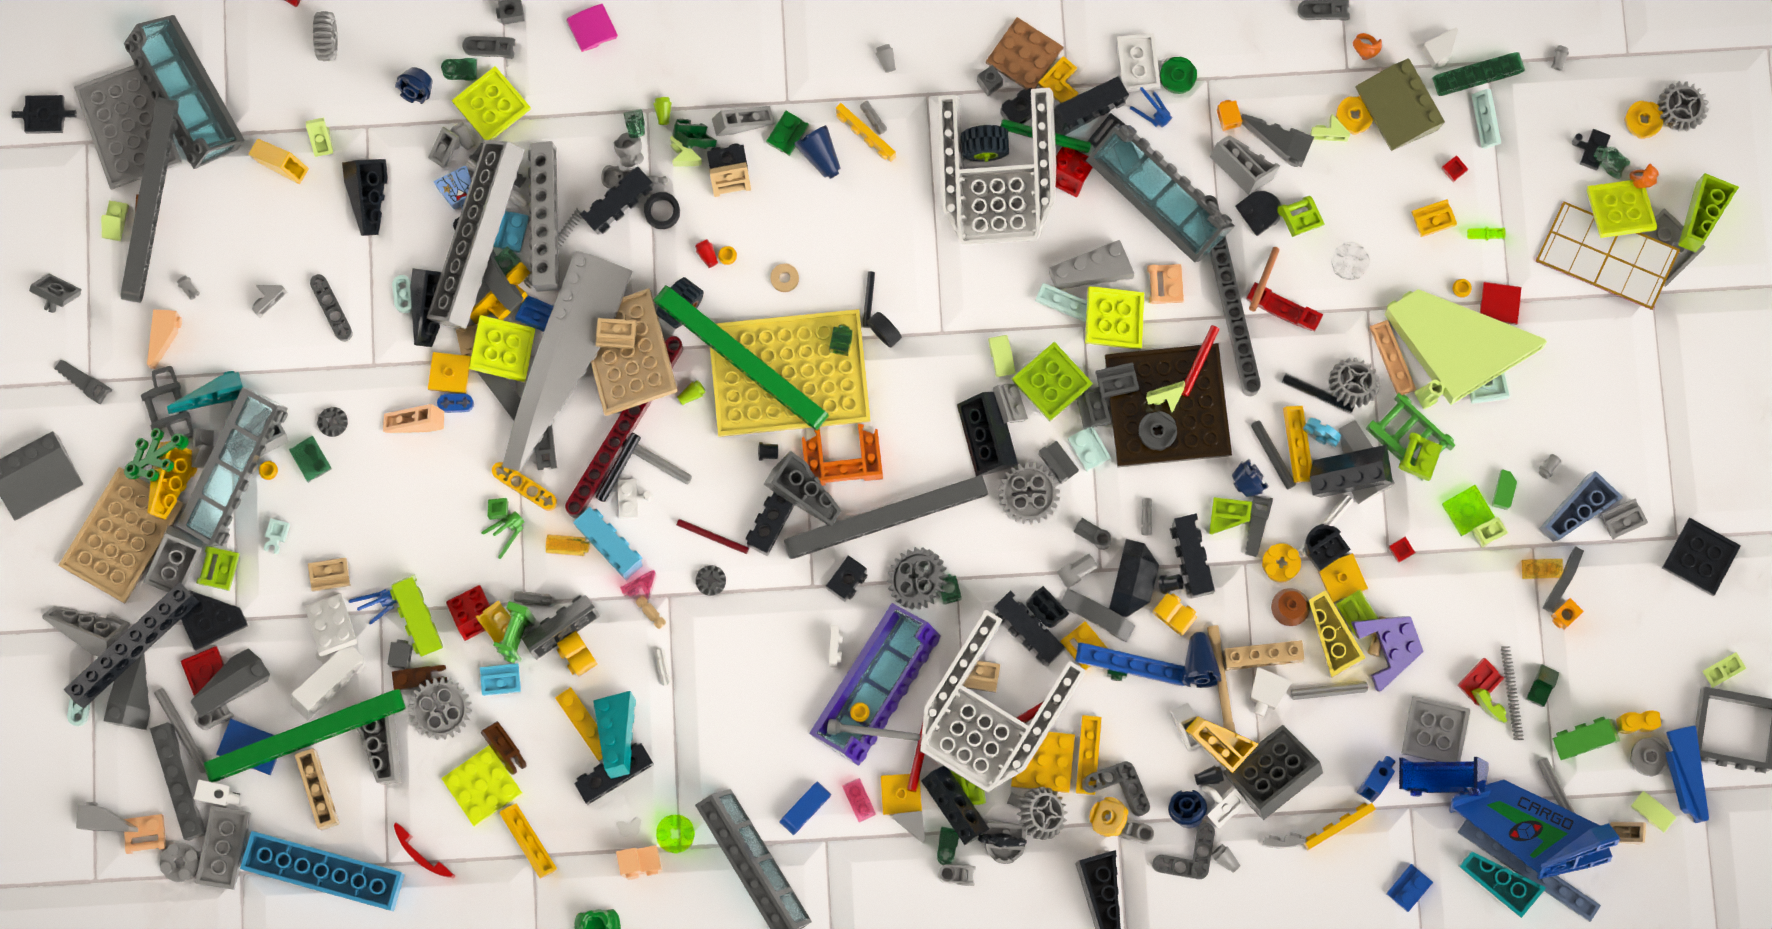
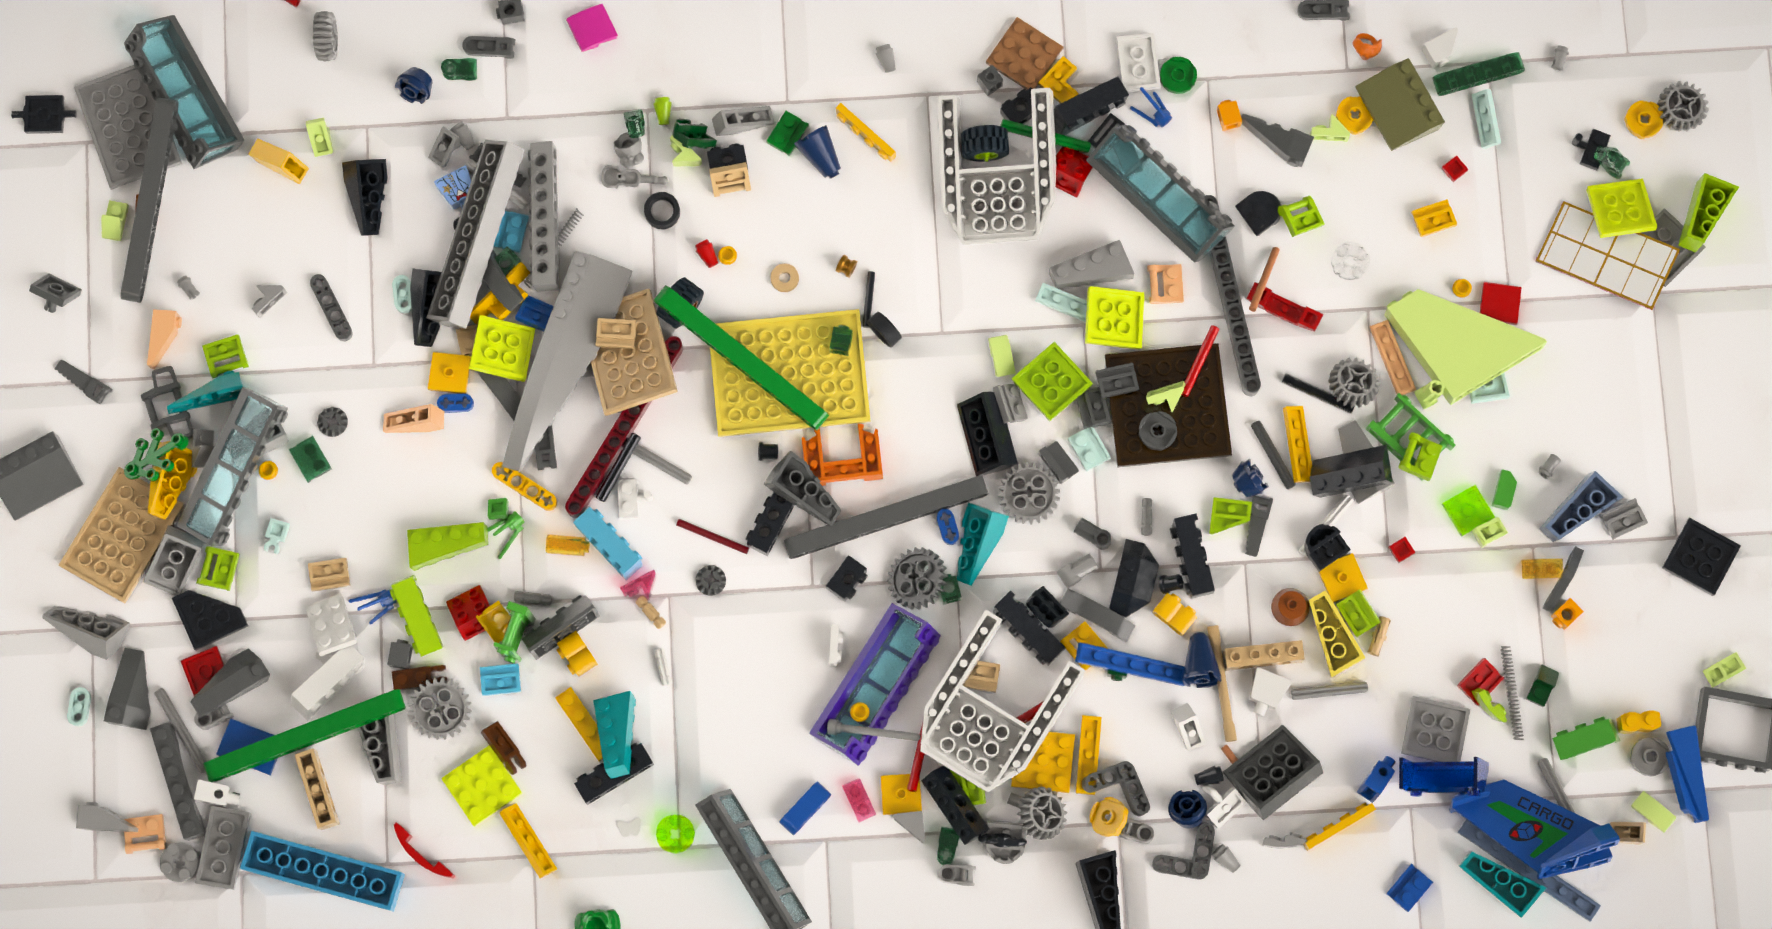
(131, 645): black brick -> none
(222, 350): none -> lime plate
(439, 543): none -> lime wedge
(491, 104): neon yellow plate -> none
(617, 201): black wedge -> none
(639, 861): light nougat brick -> none
(691, 392): lime cone -> none
(846, 266): none -> pearl gold wheel
(873, 117): light grey axle -> none
(943, 528): none -> blue beam
(981, 535): none -> teal wedge
(1223, 744): yellow wedge -> none
(1242, 165): light grey wedge -> none
(1289, 555): yellow plate -> none
(1323, 433): medium azure plate -> none
(1398, 642): wing -> none
(1486, 233): clear neon green axle -> none
(1647, 180): orange piece -> none

